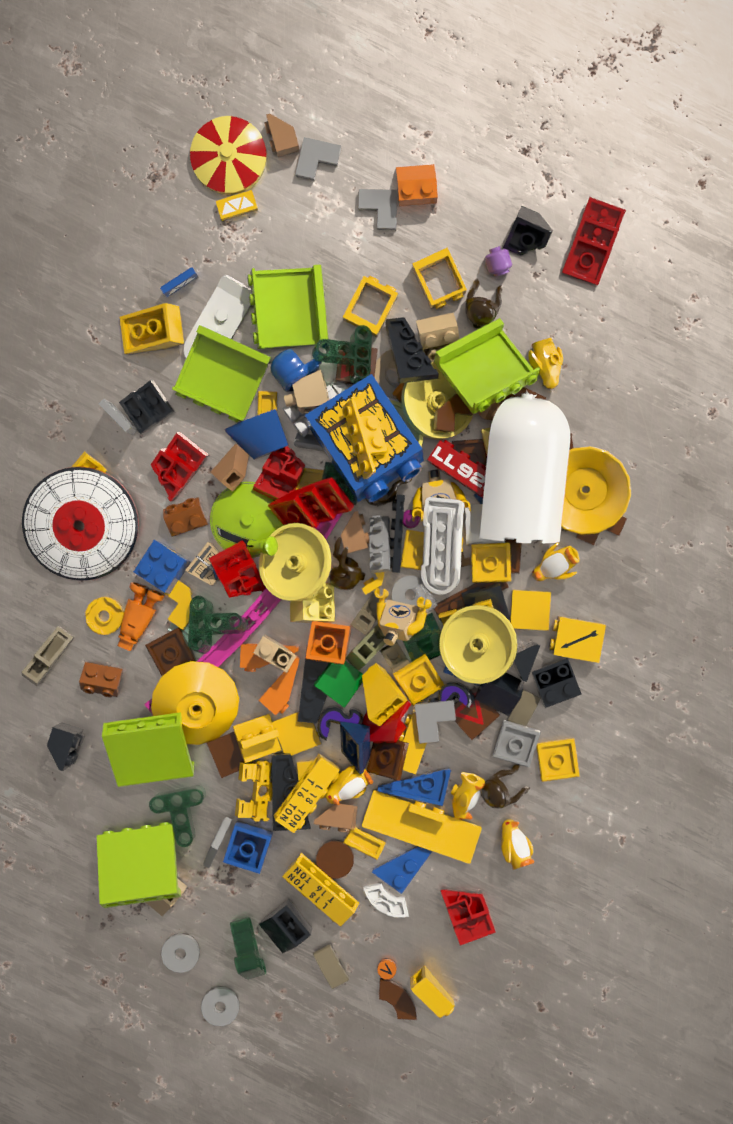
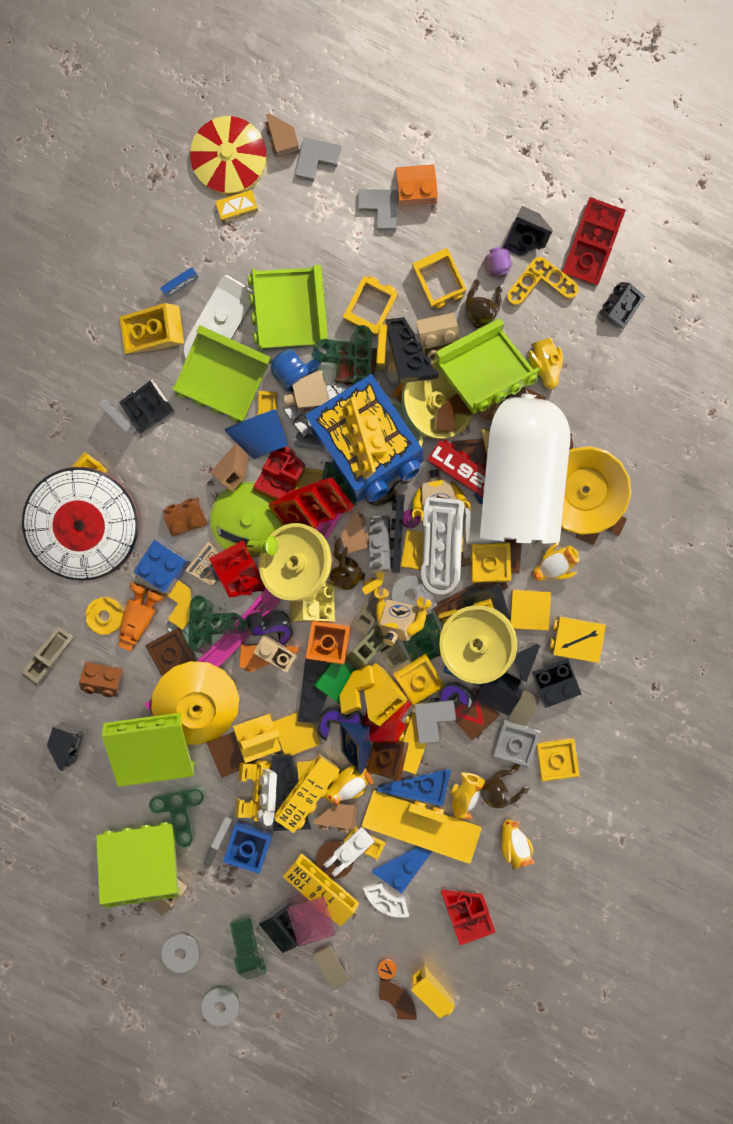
(178, 464): red slope -> none
(267, 797): none -> white hinge
(272, 622): none -> black animal
(280, 691): orange slope -> none
(311, 921): none -> clear pink plate
(350, 850): none -> white hinge
(358, 681): none -> yellow tile
(381, 349): none -> yellow tile
(538, 275): none -> yellow beam
(622, 304): none -> black bracket

